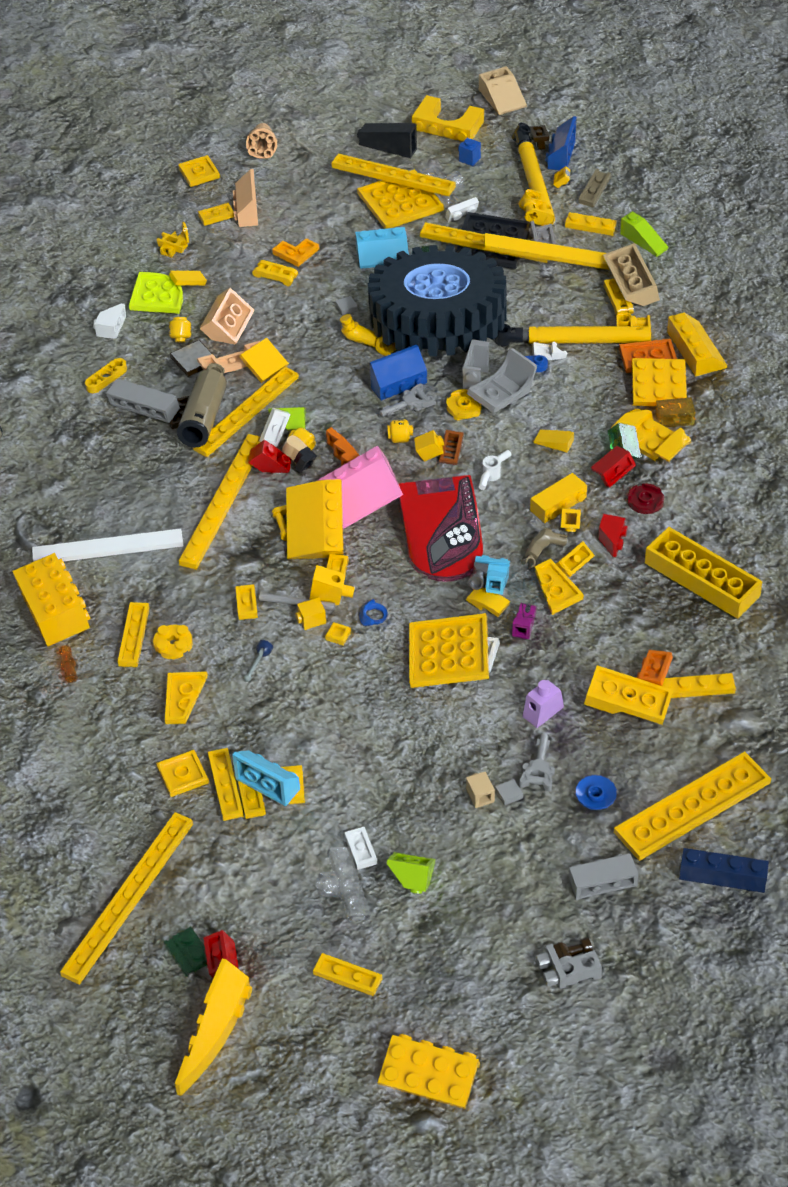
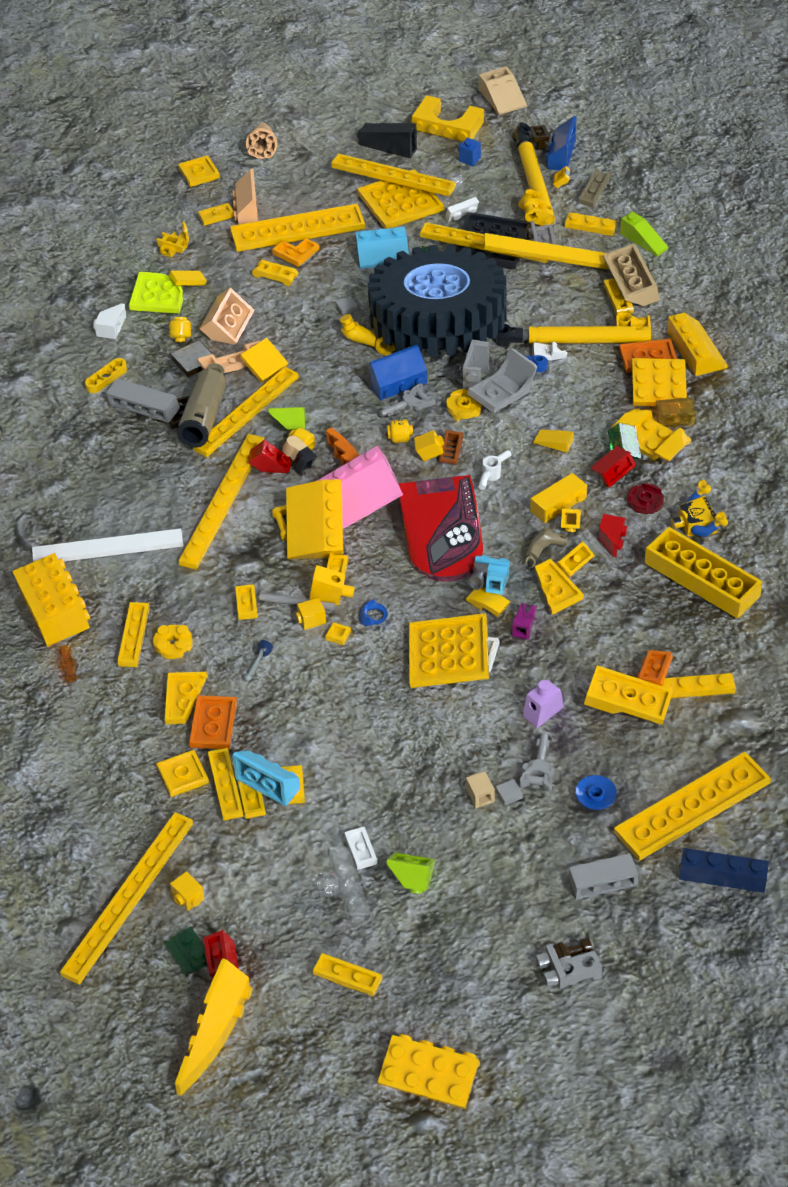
(187, 891): none -> yellow brick
(213, 722): none -> orange plate
(275, 426): white plate -> none
(297, 227): none -> yellow plate
(697, 514): none -> torso

